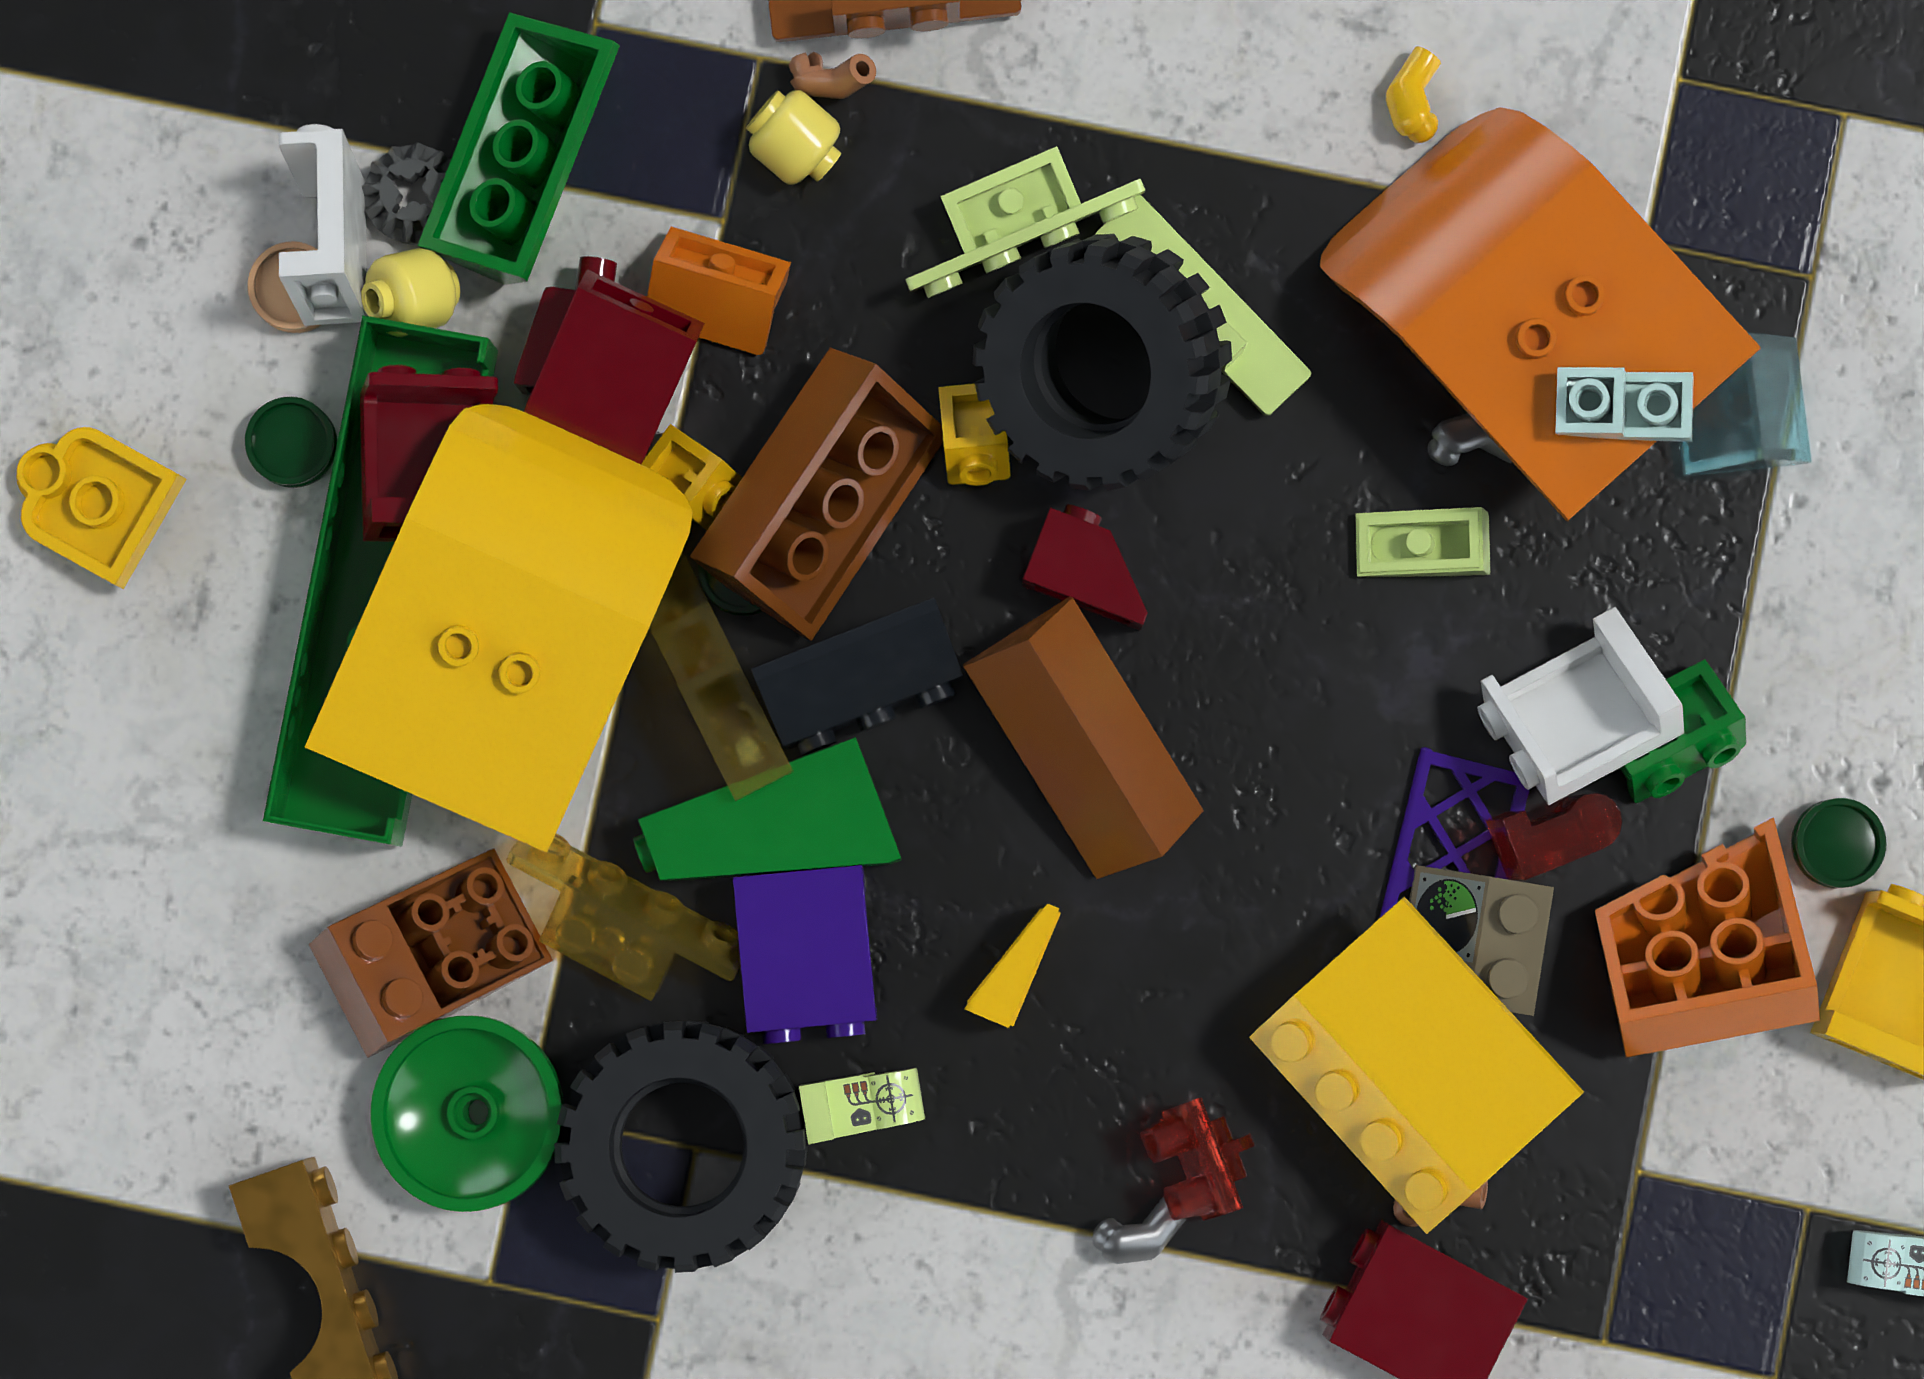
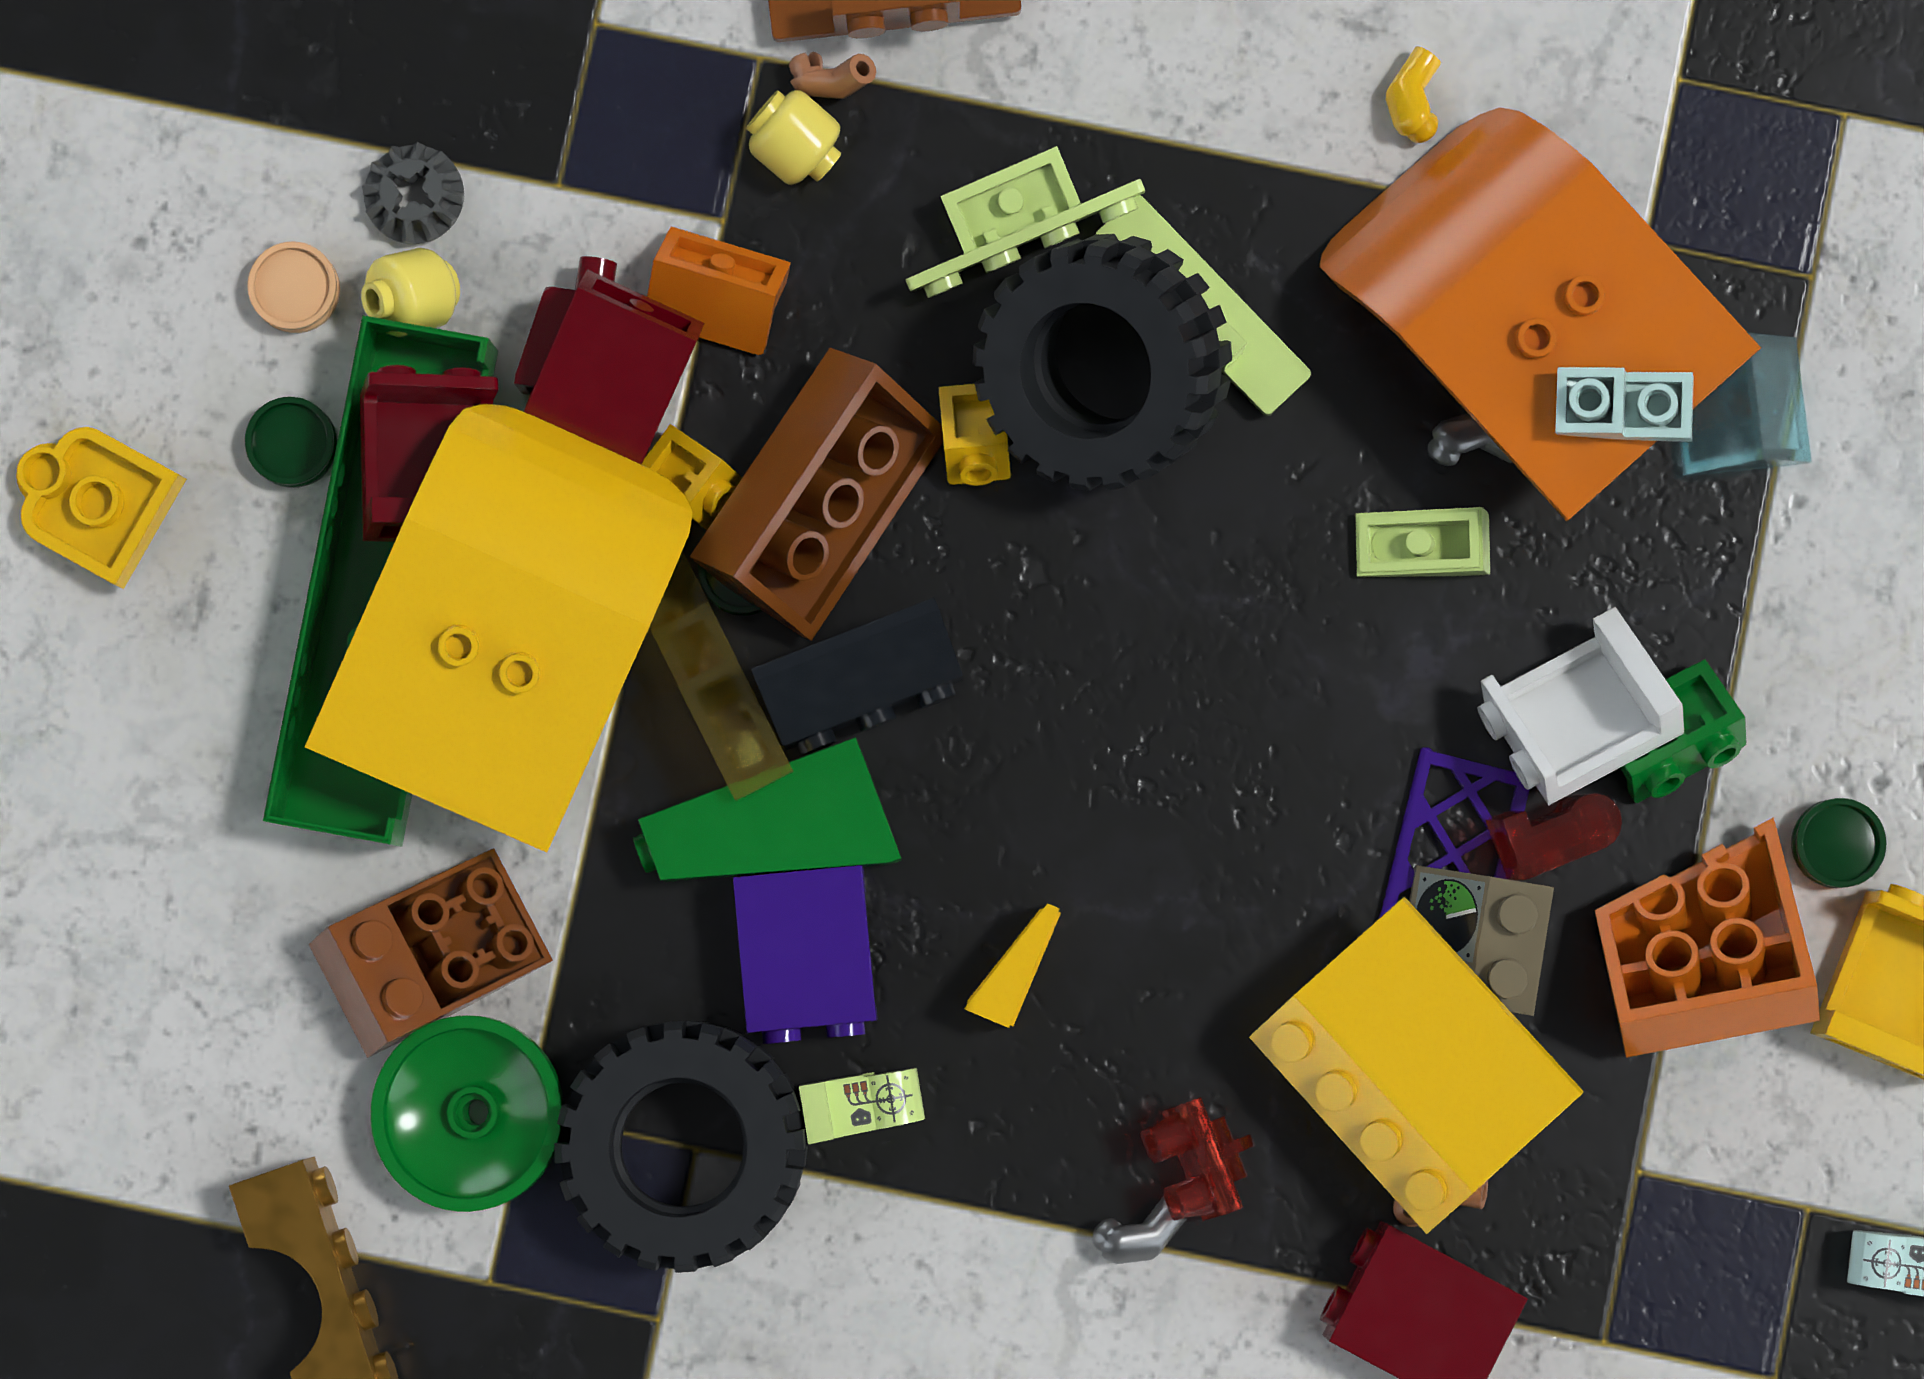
(327, 281): white panel -> none
(518, 148): green slope -> none
(621, 923): clear yellow bracket -> none
(1085, 563): dark red slope -> none
(1085, 740): dark orange slope -> none

